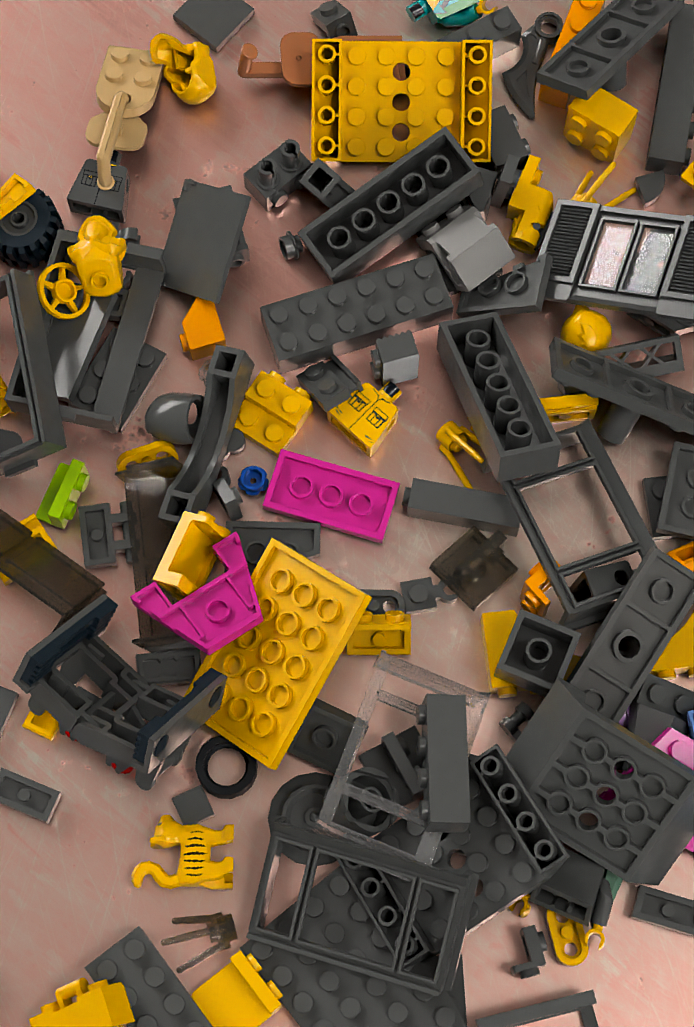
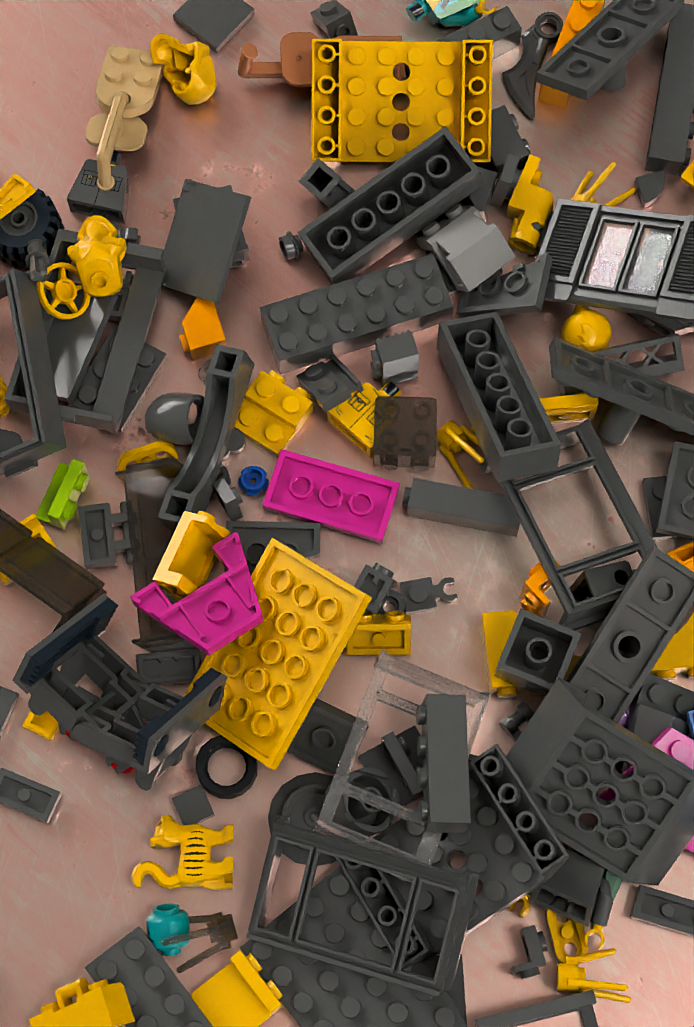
(37, 260): none -> dark grey axle
(166, 922): none -> teal head
(277, 175): dark grey brick -> none
(376, 583): none -> dark grey bracket
(405, 433): none -> clear smoke bracket
(475, 566): clear smoke bracket -> none
(572, 978): none -> yellow plant
(600, 124): yellow brick -> none

